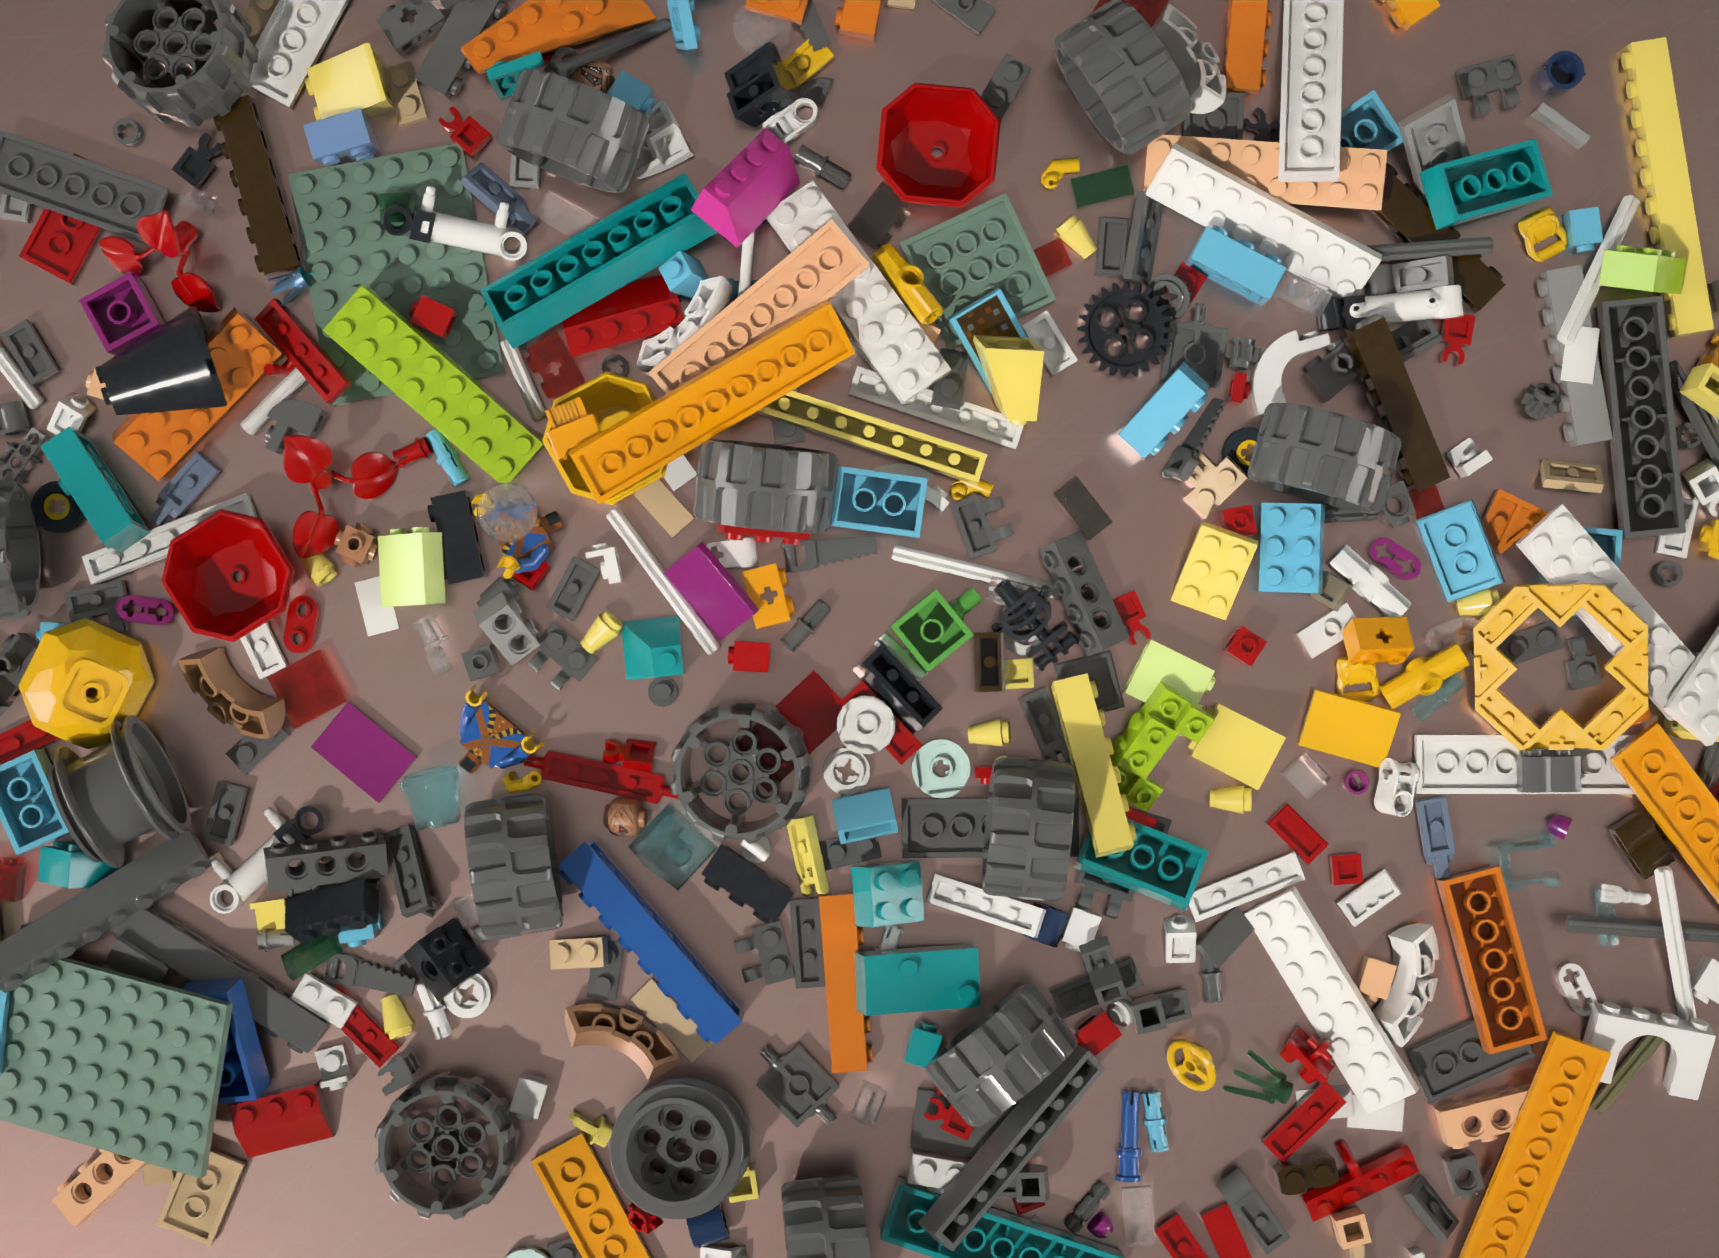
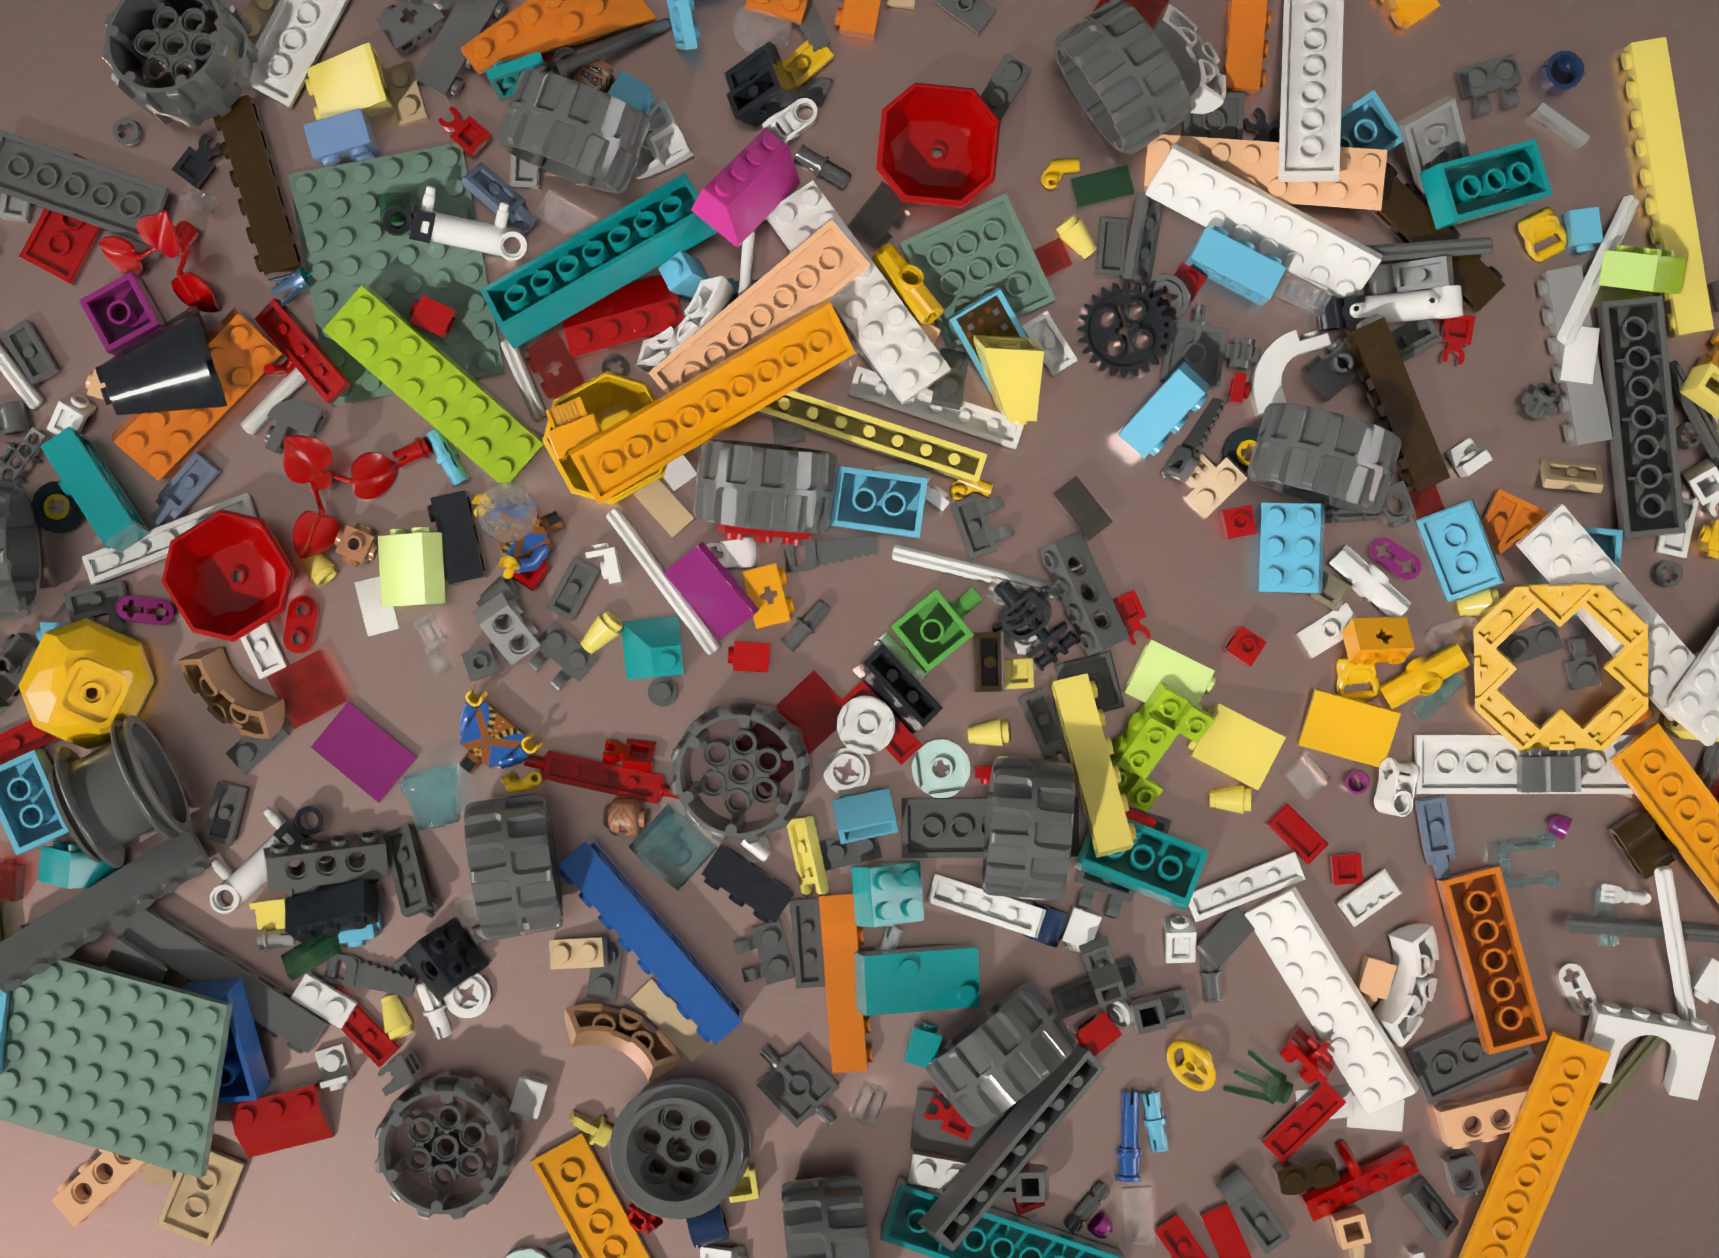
(1214, 570): light yellow plate -> none

